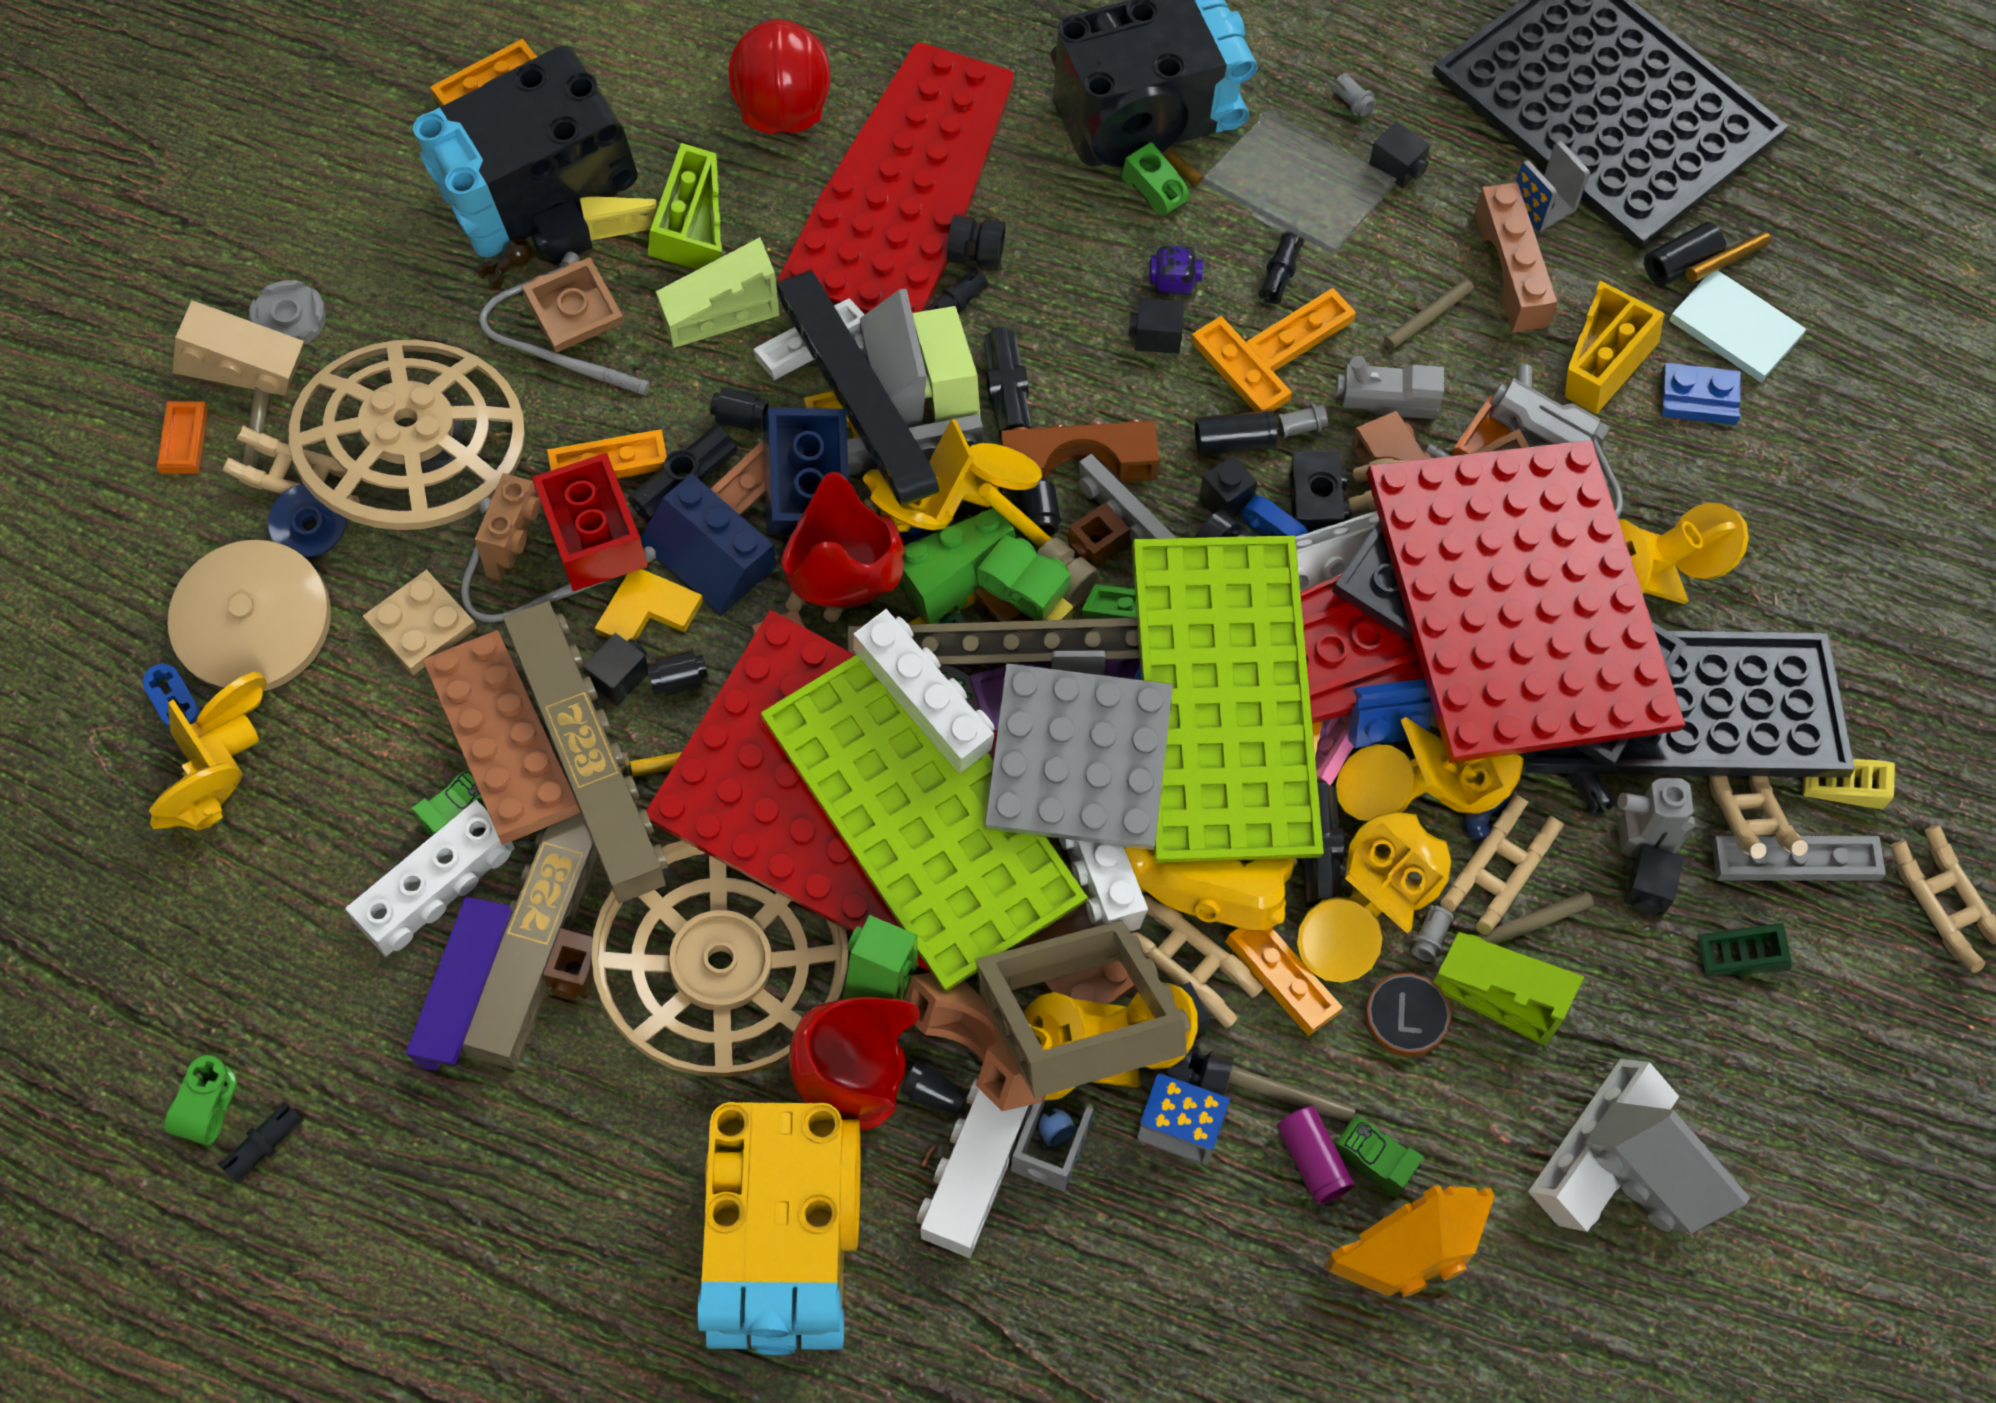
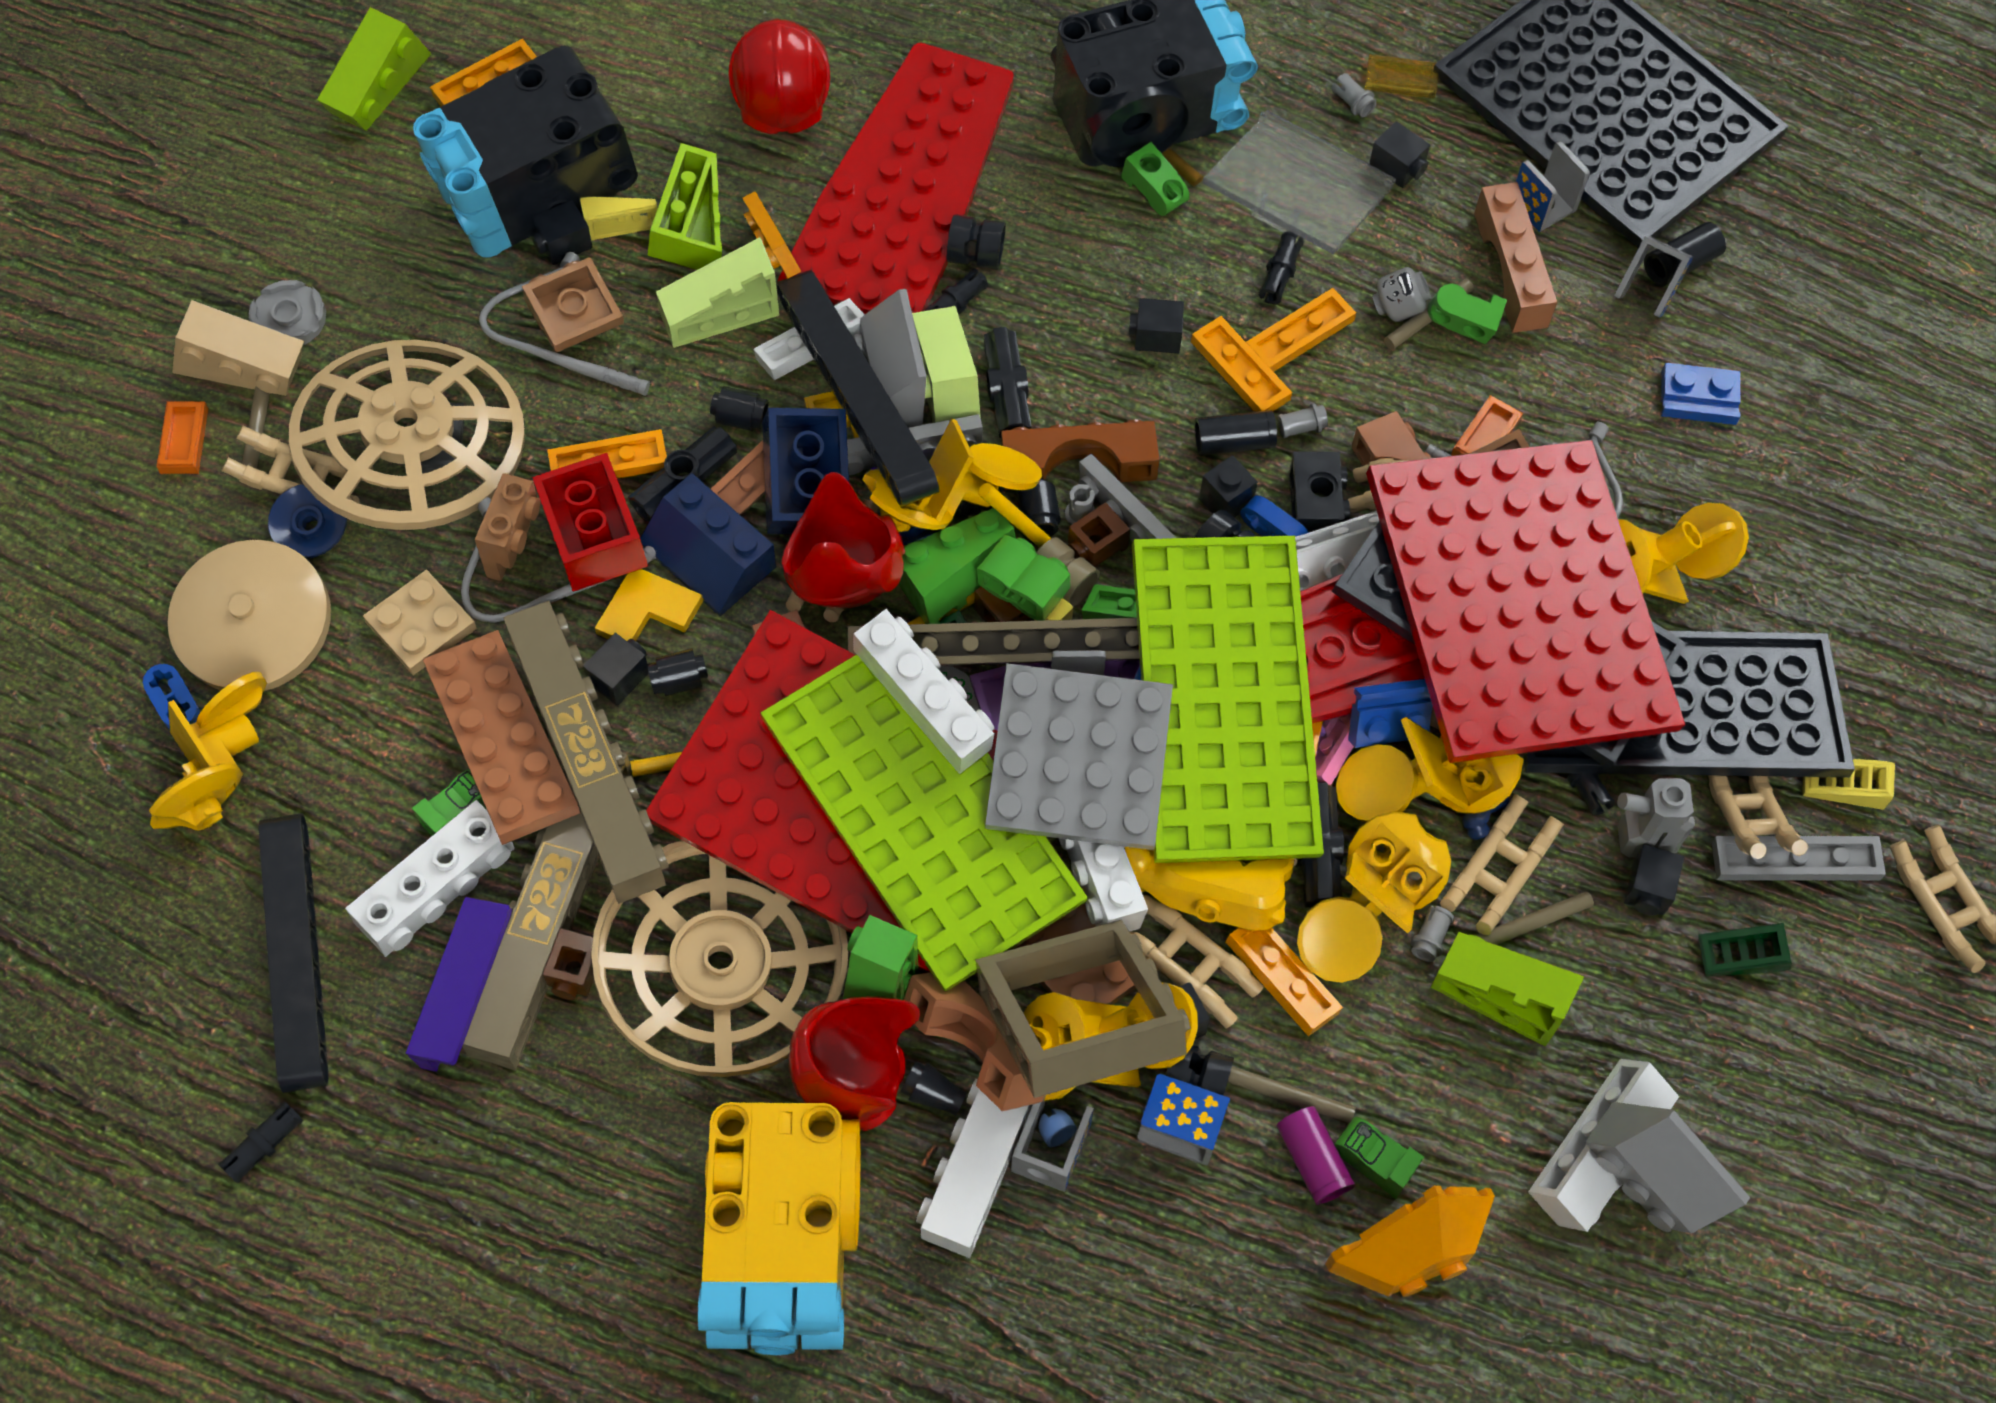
(199, 1105): bright green piece -> none
(293, 954): none -> black beam
(373, 69): none -> lime wedge
(515, 253): dark brown arm -> none
(764, 227): none -> light orange plate
(1080, 503): none -> light grey pin
(1175, 270): dark purple head -> none
(1383, 390): light grey piece -> none
(1401, 76): none -> clear yellow tile
(1401, 294): none -> light grey head
(1407, 1014): black tile -> none
(1465, 313): none -> bright green leg
(1537, 416): light grey piece -> none
(1611, 346): yellow wedge -> none
(1637, 261): none -> light grey piece
(1728, 256): pearl gold bar -> none
(1737, 325): light aqua tile -> none

